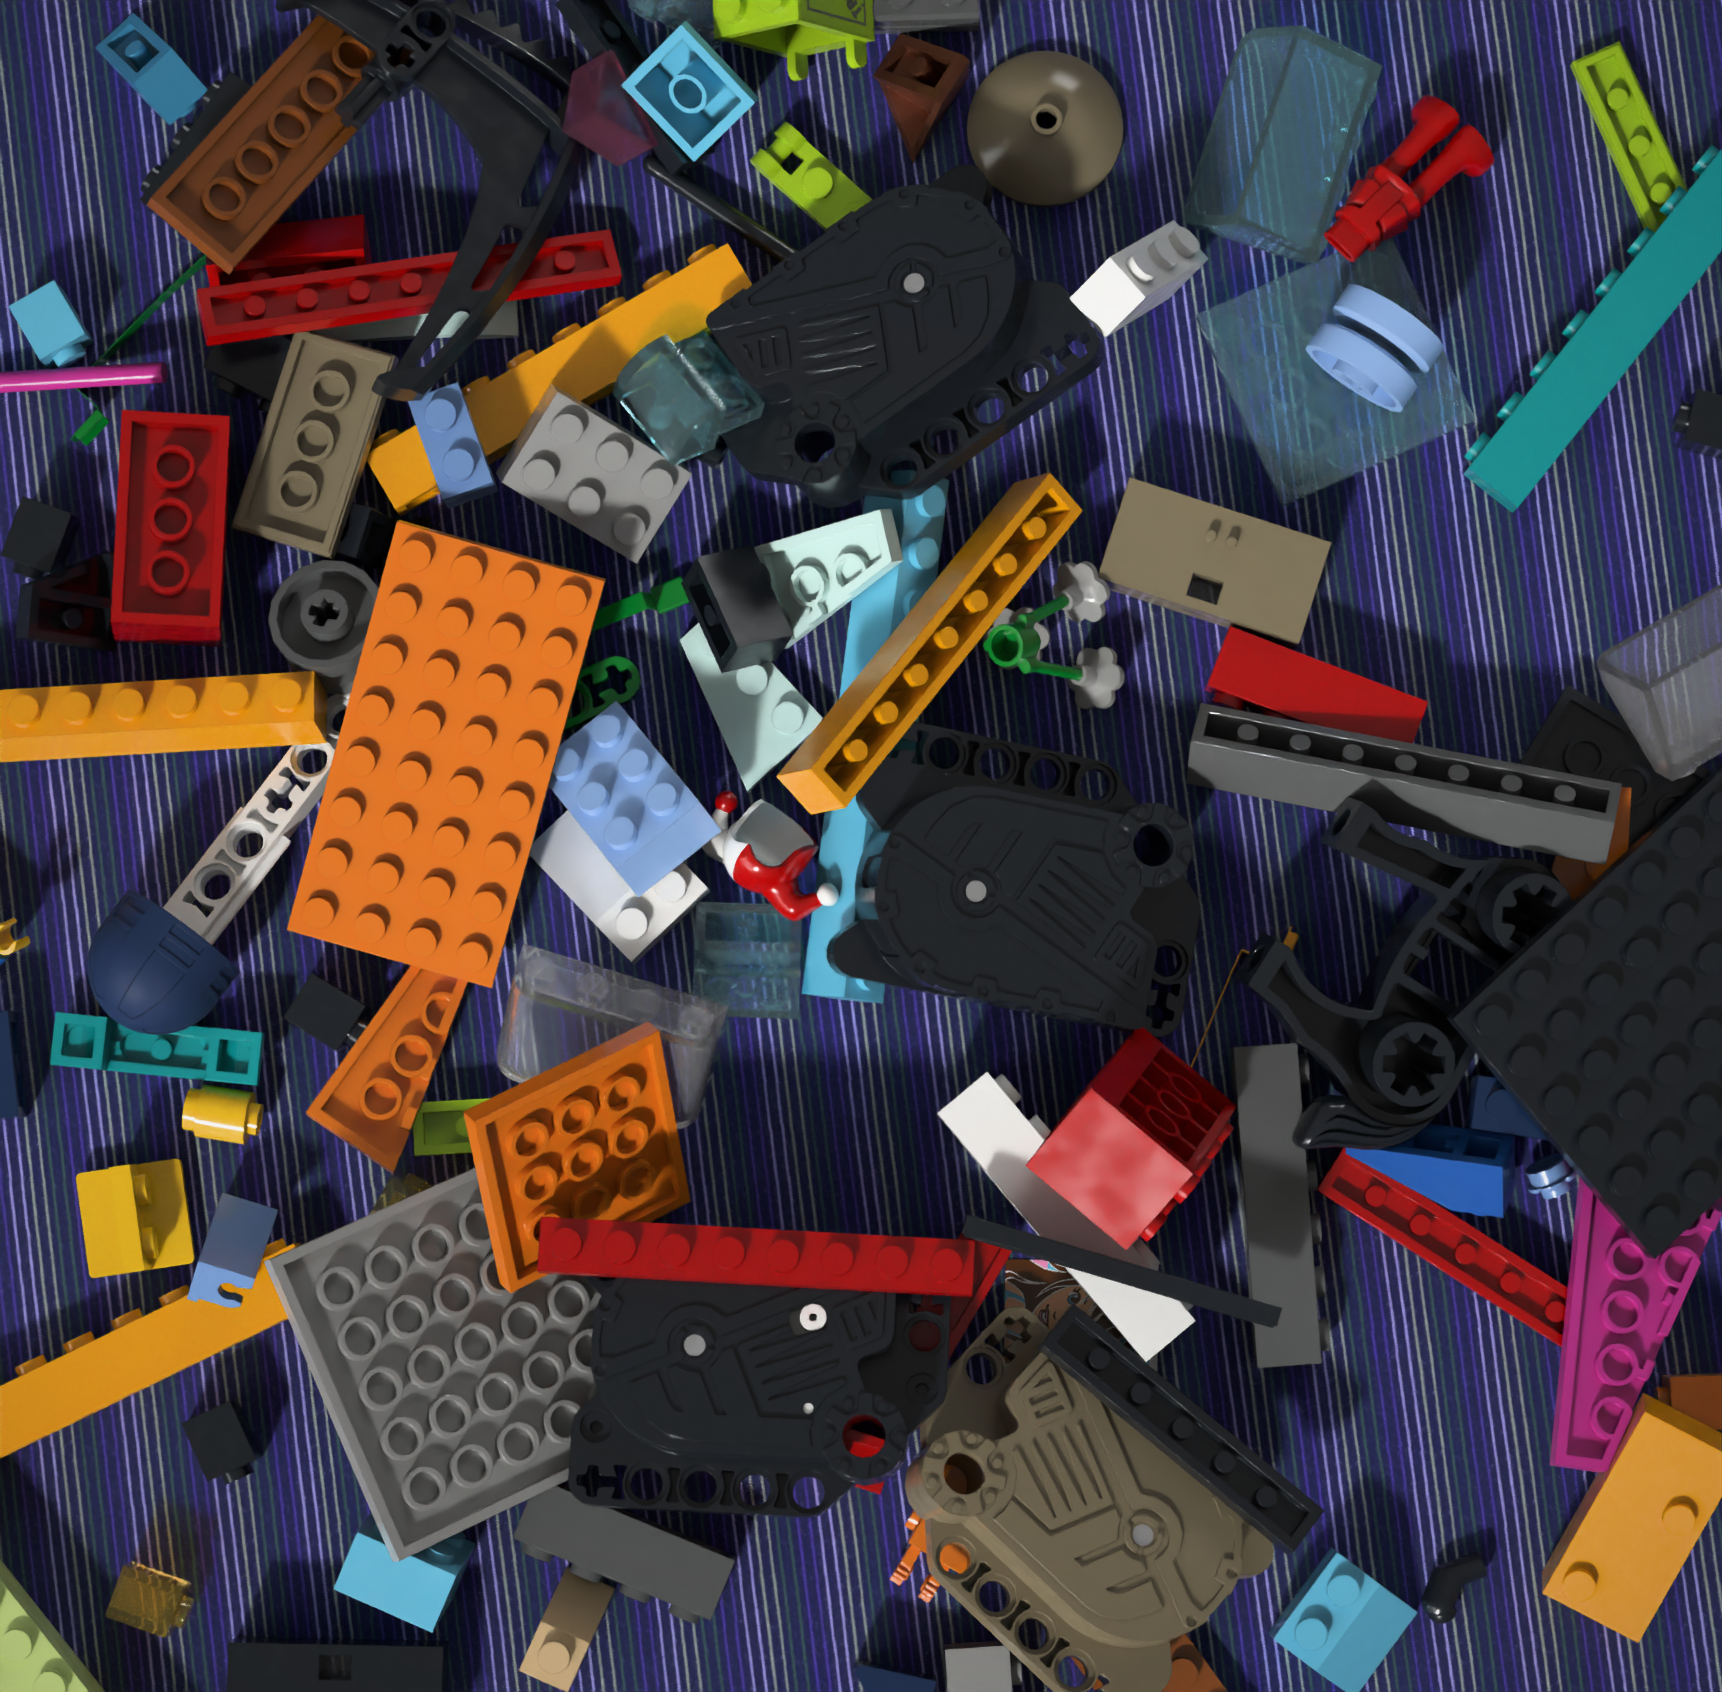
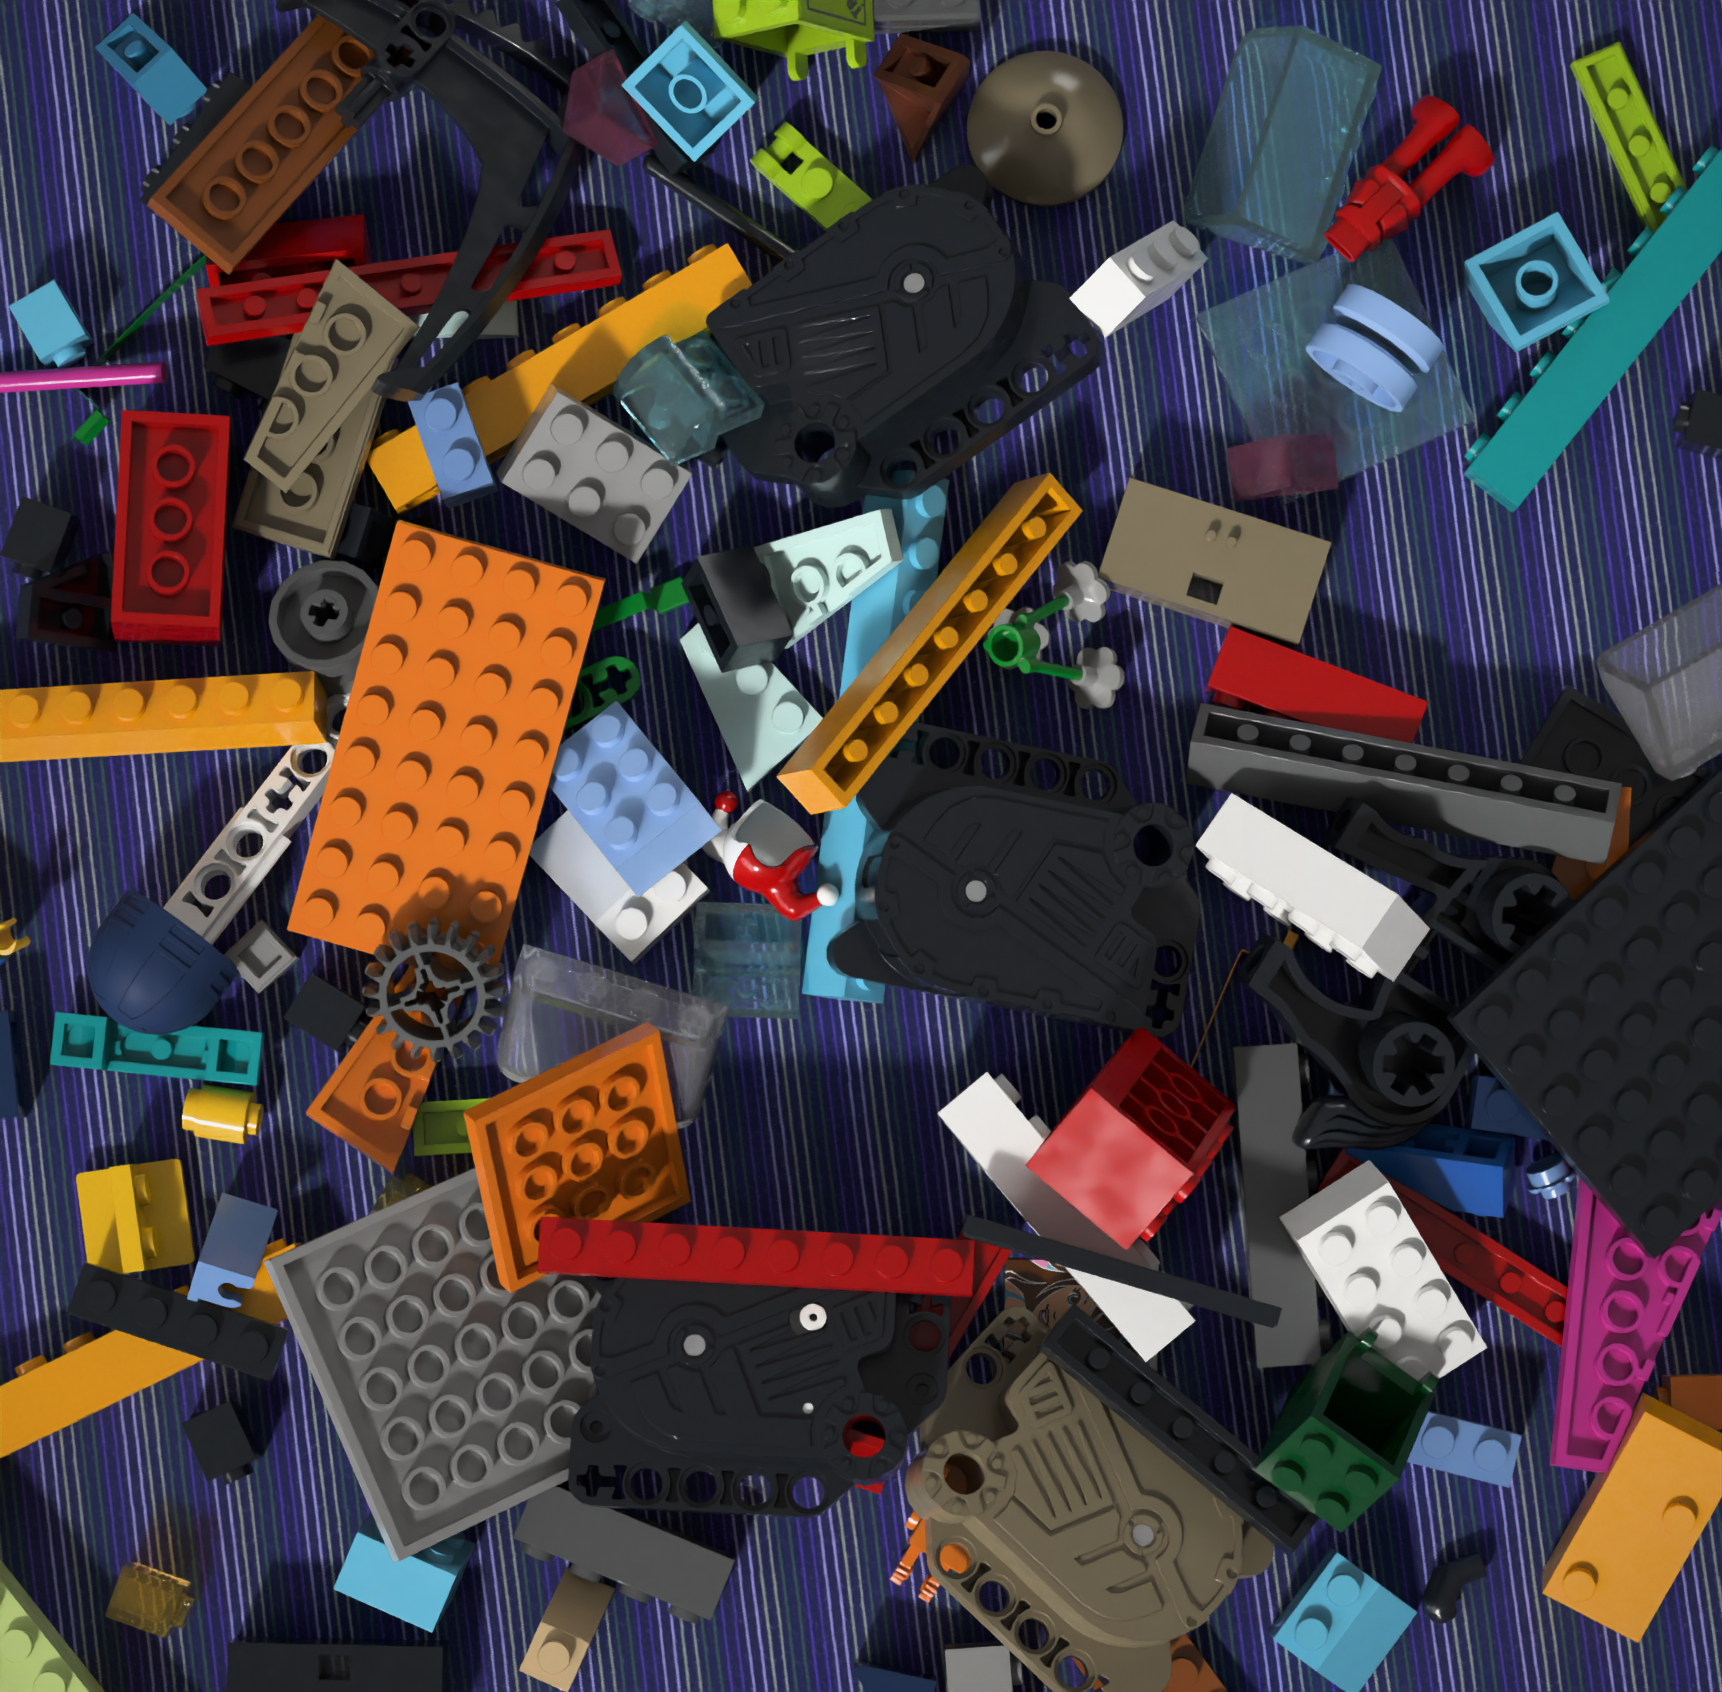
(177, 1322): none -> black plate
(261, 956): none -> light grey tile
(332, 367): none -> dark tan wing
(429, 968): none -> dark grey gear
(1282, 466): none -> clear pink slope
(1311, 889): none -> white brick
(1346, 1430): none -> dark green container
(1382, 1274): none -> white brick
(1466, 1449): none -> medium blue brick
(1534, 283): none -> medium azure slope

